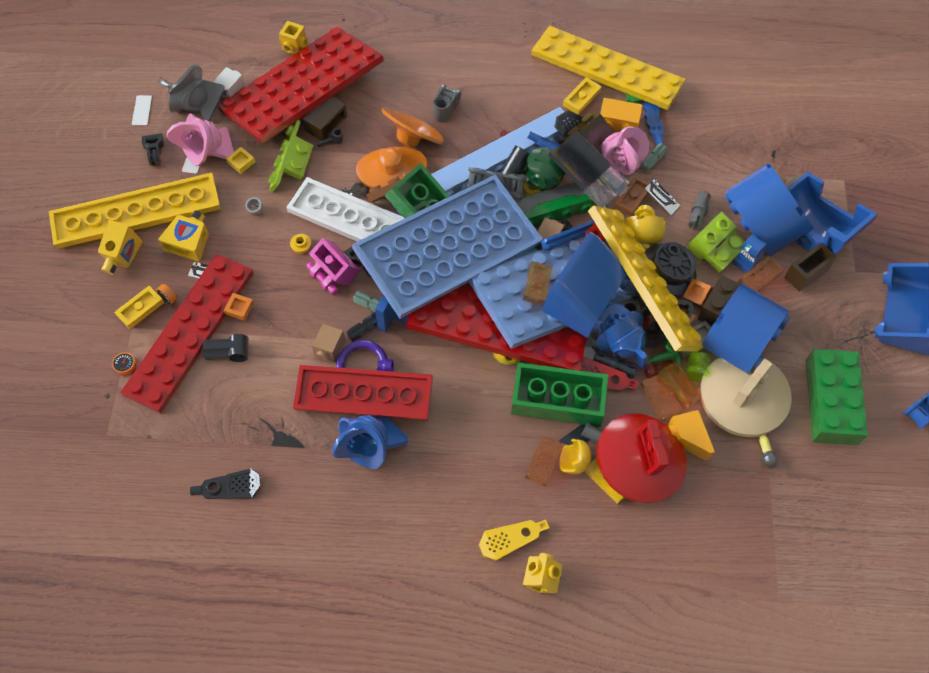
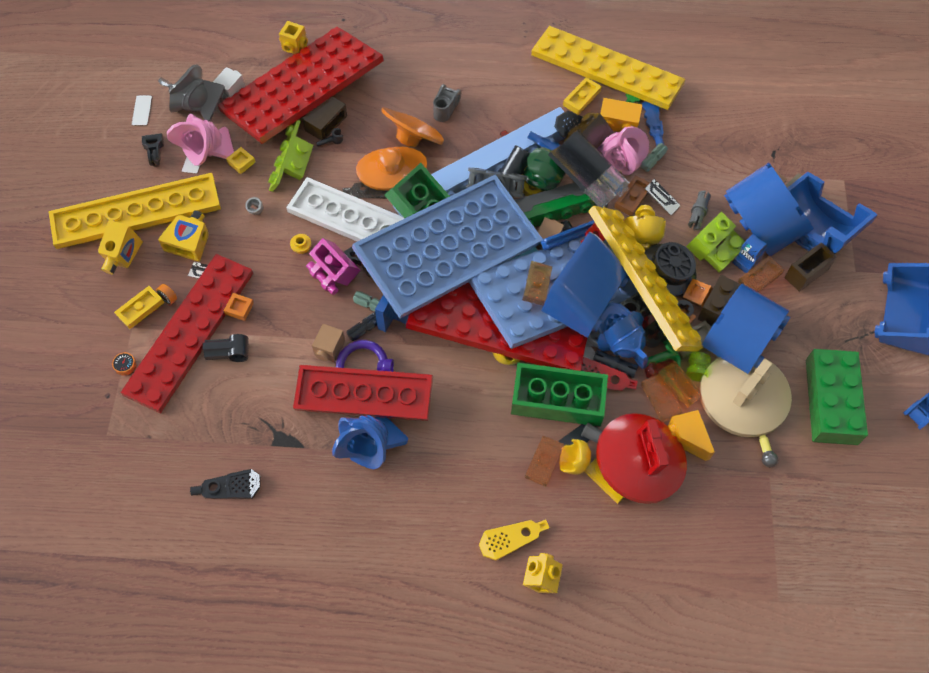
(377, 193): dark orange plate -> none

